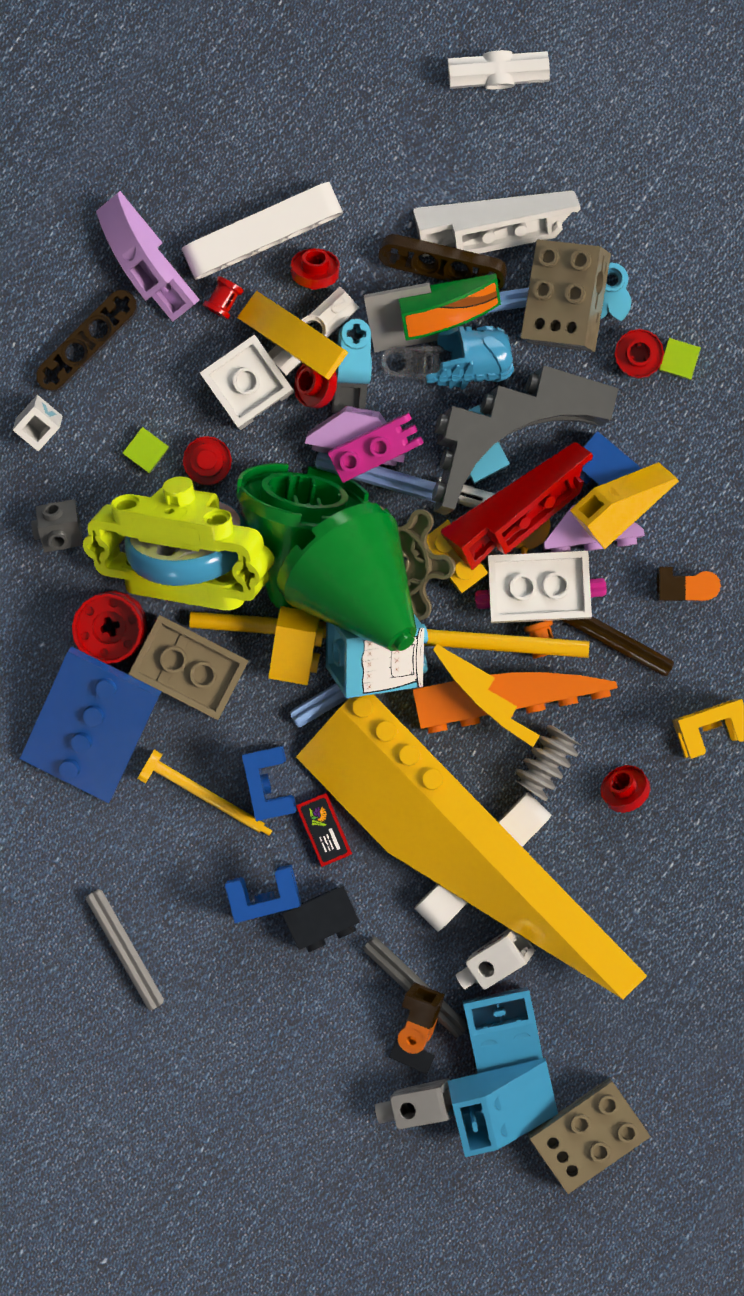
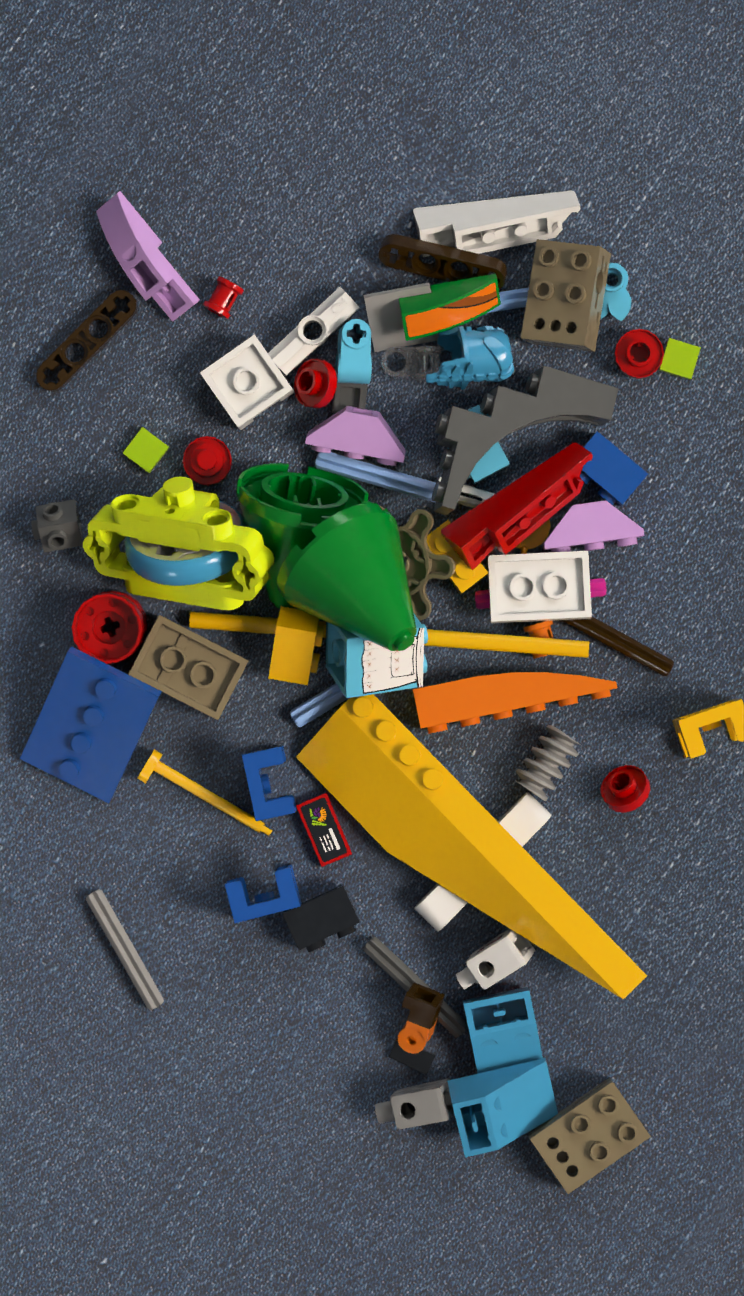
(37, 423): white brick -> none
(262, 230): white beam -> none
(292, 335): yellow slope -> none
(315, 268): red plate -> none
(374, 448): dark pink hinge -> none
(476, 685): yellow slope -> none
(498, 70): white piece -> none
(619, 503): yellow slope -> none
(686, 588): leg -> none

